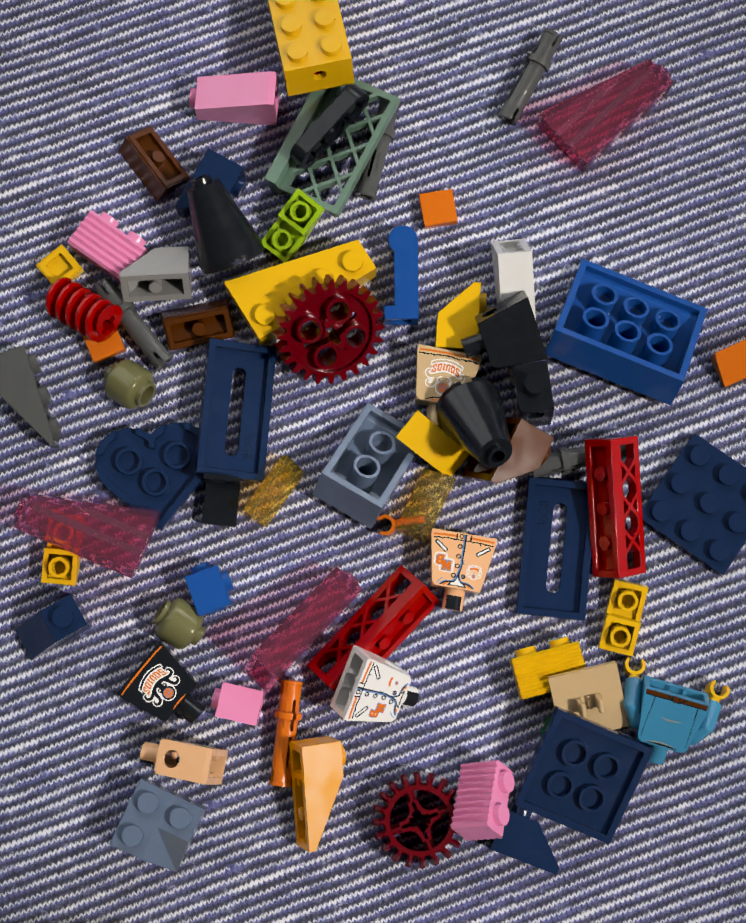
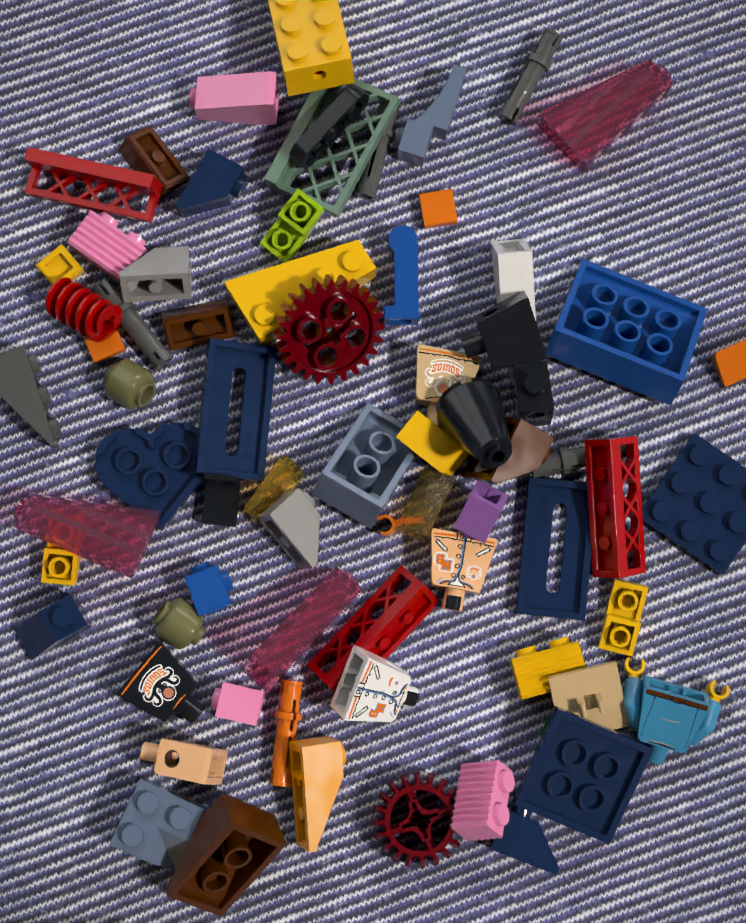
(95, 173): none -> red fence
(219, 226): black cone -> none
(225, 855): none -> reddish brown slope
(294, 526): none -> light grey slope
(435, 121): none -> sand blue slope
(458, 318): yellow slope -> none
(480, 512): none -> medium lavender slope

